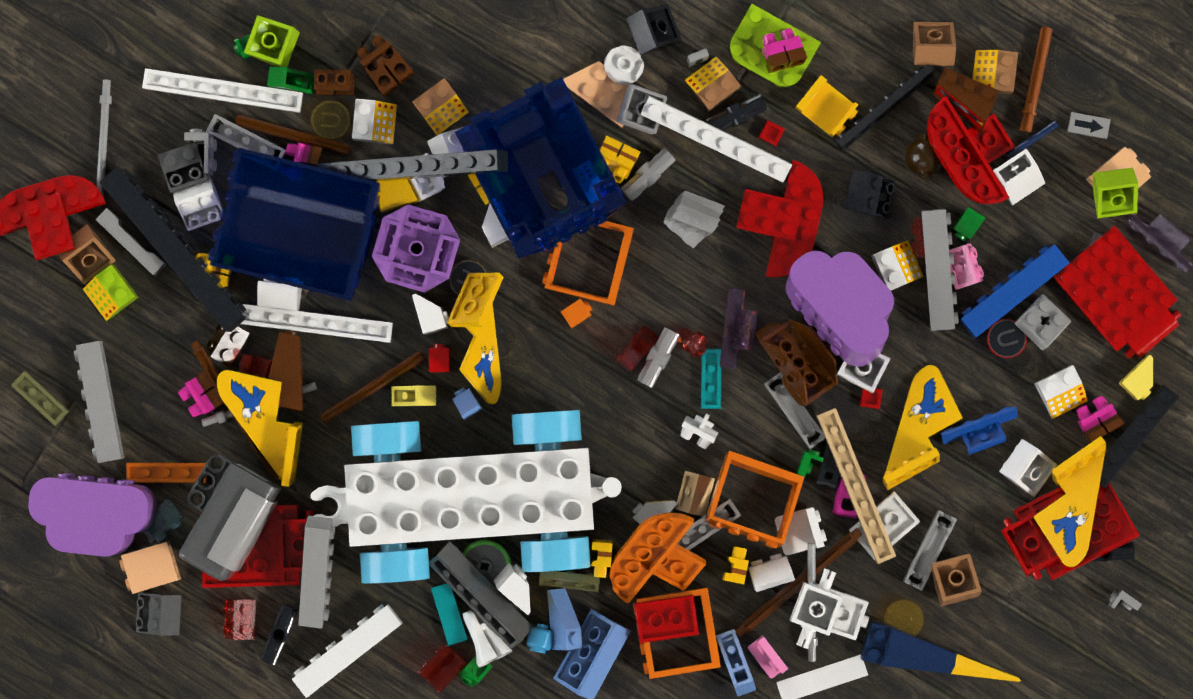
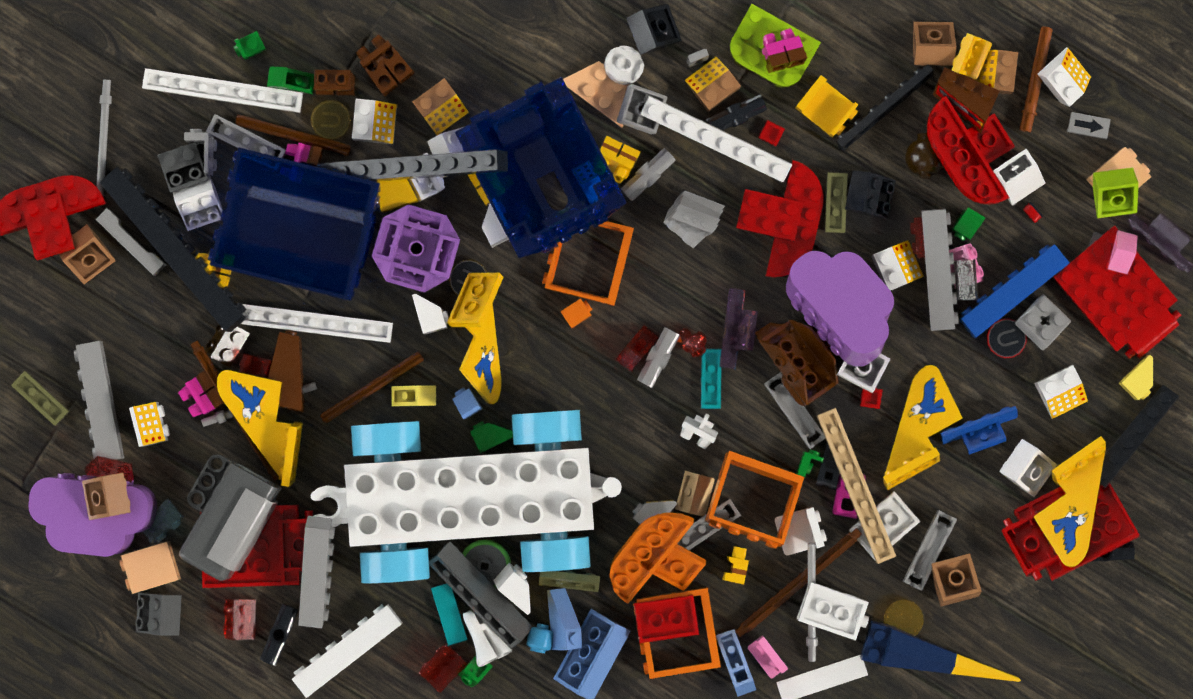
(104, 466): none -> clear red bracket
(106, 496): none -> medium nougat slope
(110, 292): lime slope -> none
(149, 424): none -> slope
(164, 472): orange tile -> none
(271, 42): lime slope -> none
(278, 295): white slope -> none
(439, 358): red brick -> none
(489, 435): none -> green slope
(603, 557): yellow hips -> none
(771, 572): white slope -> none
(821, 621): white brick -> none
(835, 203): none -> olive plate
(966, 279): none -> clear smoke plate
(971, 56): none -> yellow bracket
(1032, 139): dark blue bar -> none
(1032, 212): none -> red piece
(1065, 77): none -> white slope
(1100, 421): dark pink hips -> none
(1123, 252): none -> bright pink slope
(1127, 601): light grey bracket -> none

